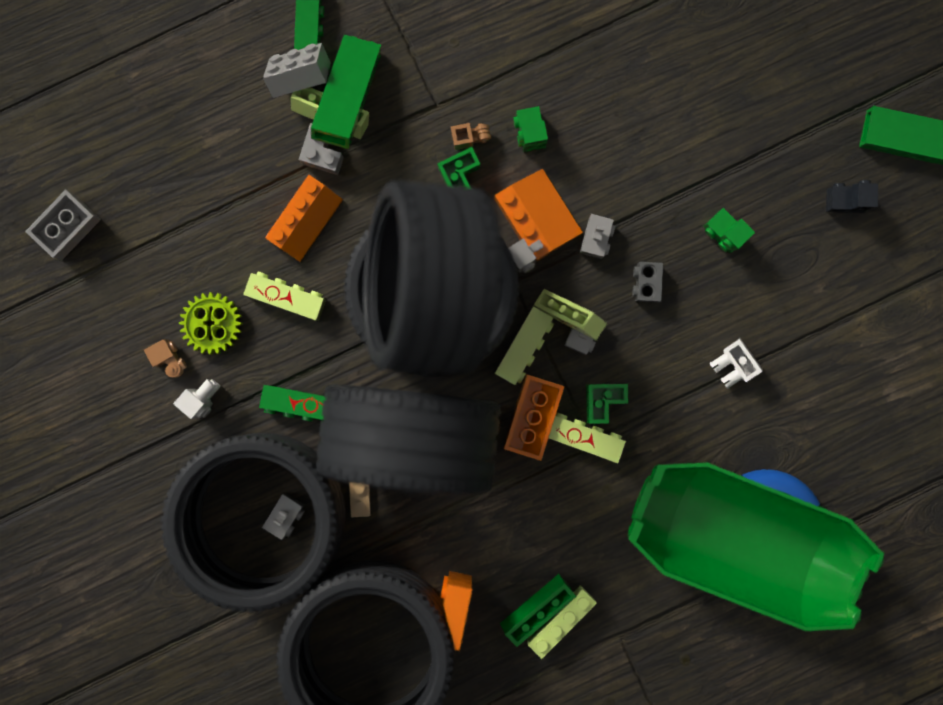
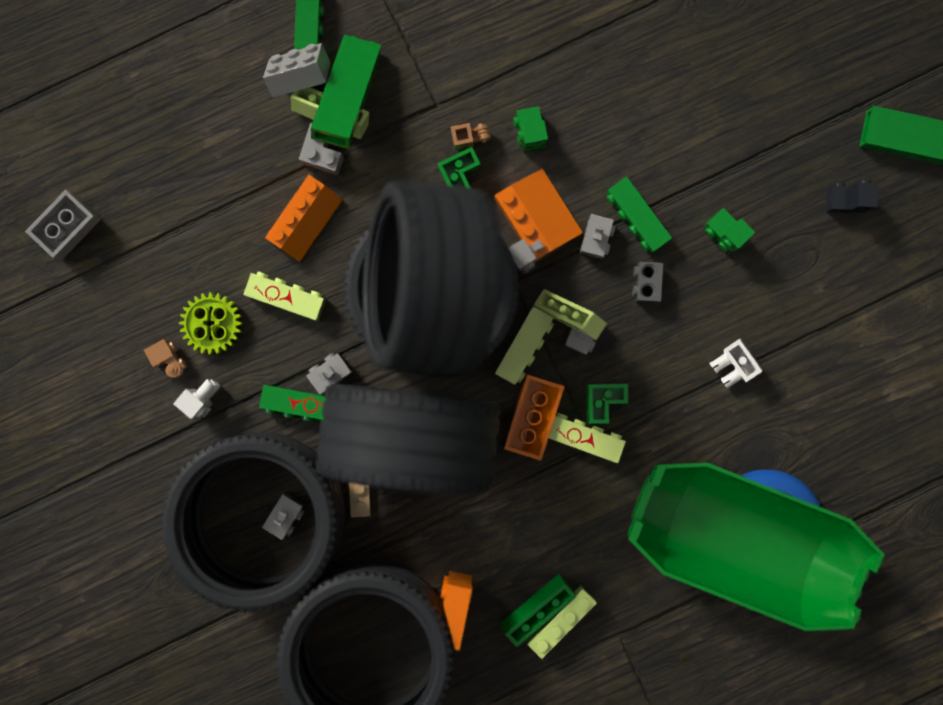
(329, 373): none -> light grey brick
(638, 215): none -> green brick

